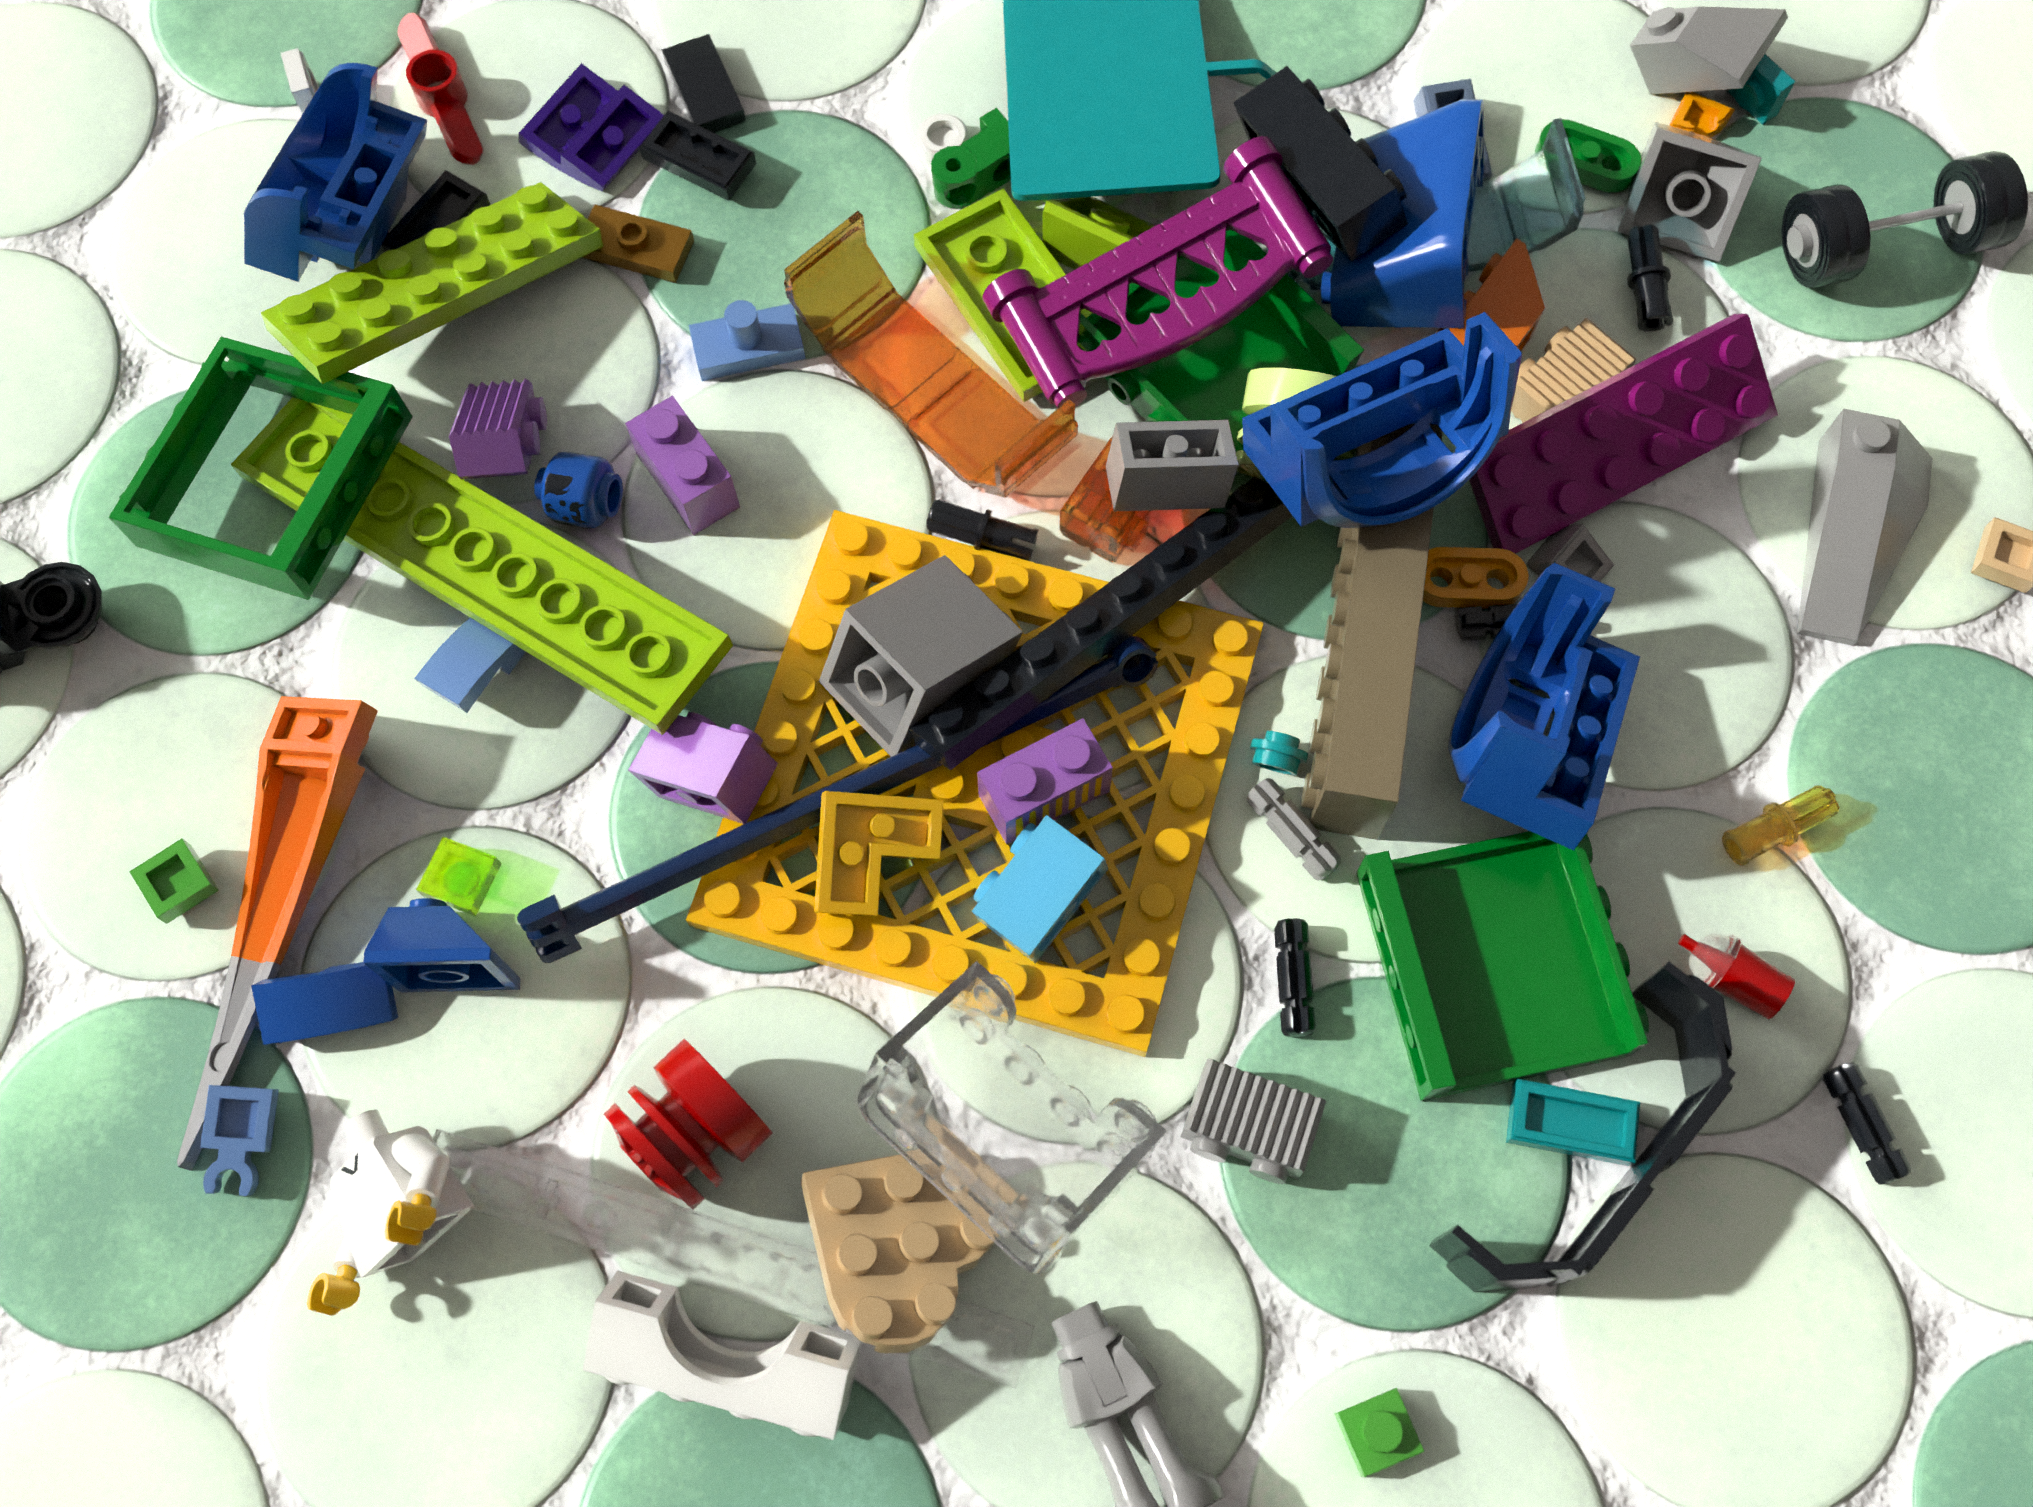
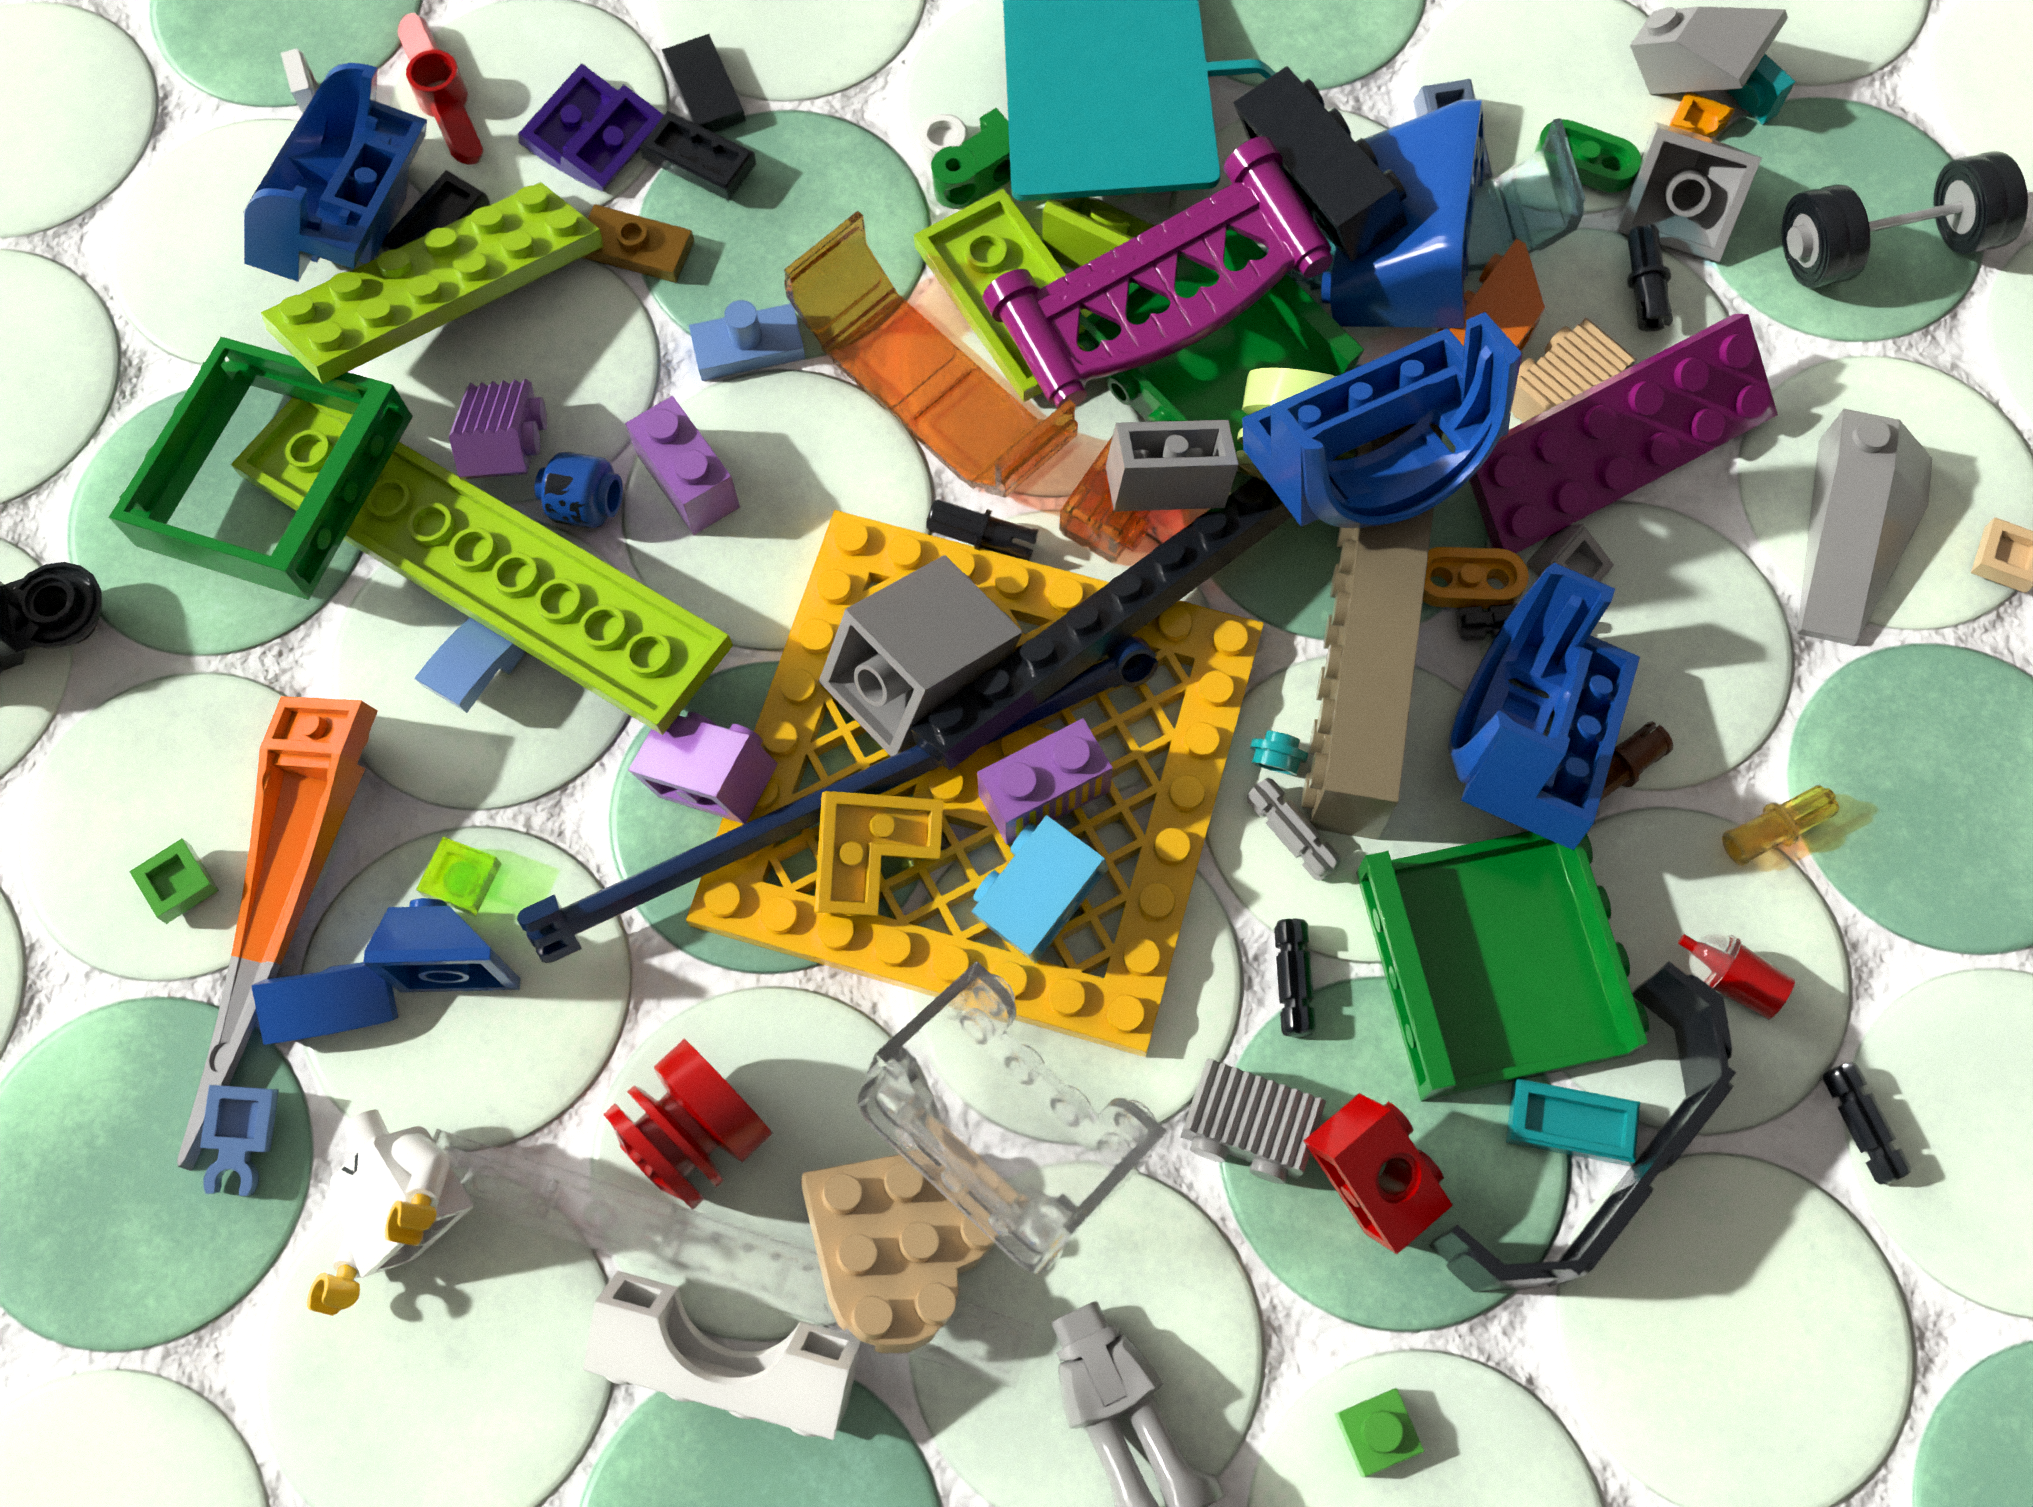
(1351, 1154): none -> red brick
(1636, 755): none -> reddish brown axle

